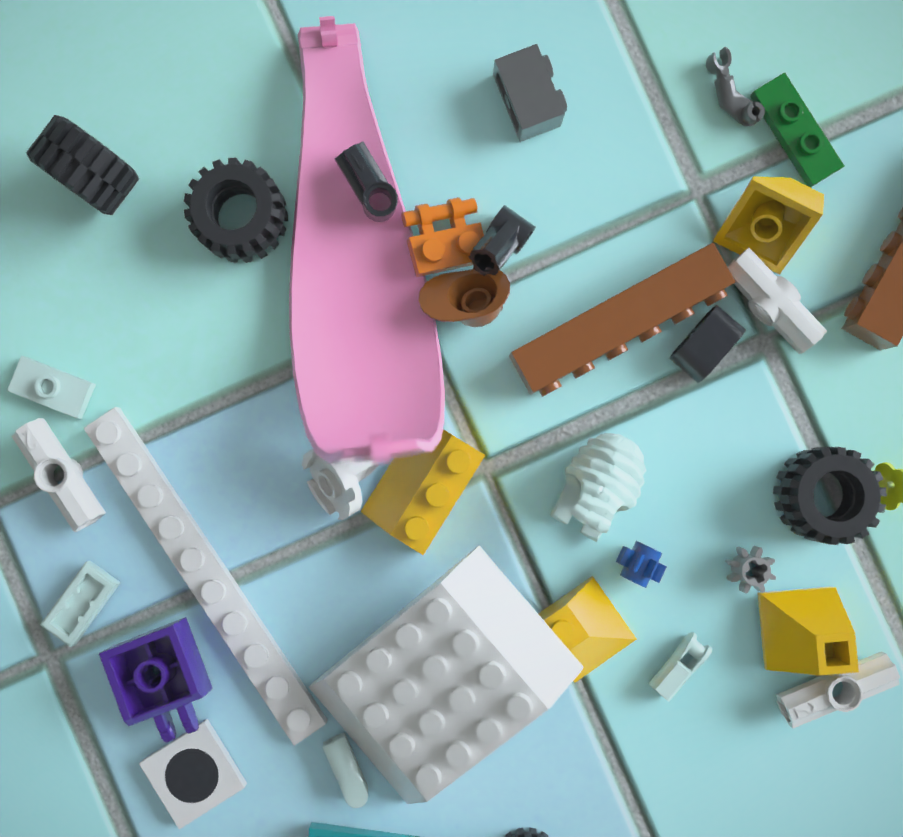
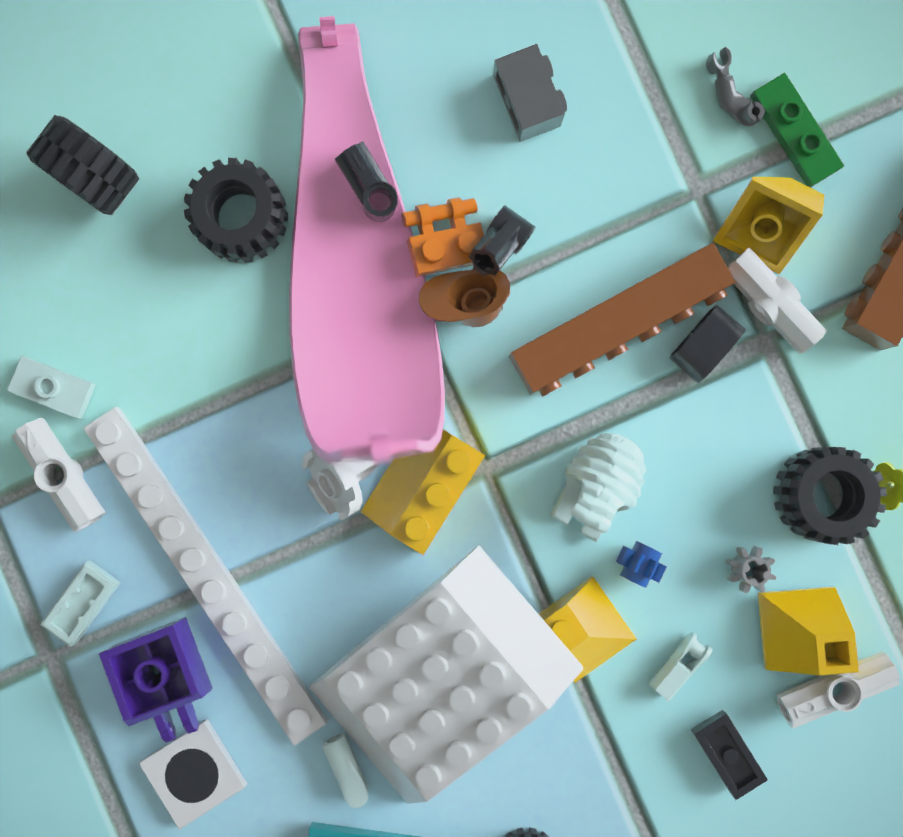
(729, 754): none -> black plate

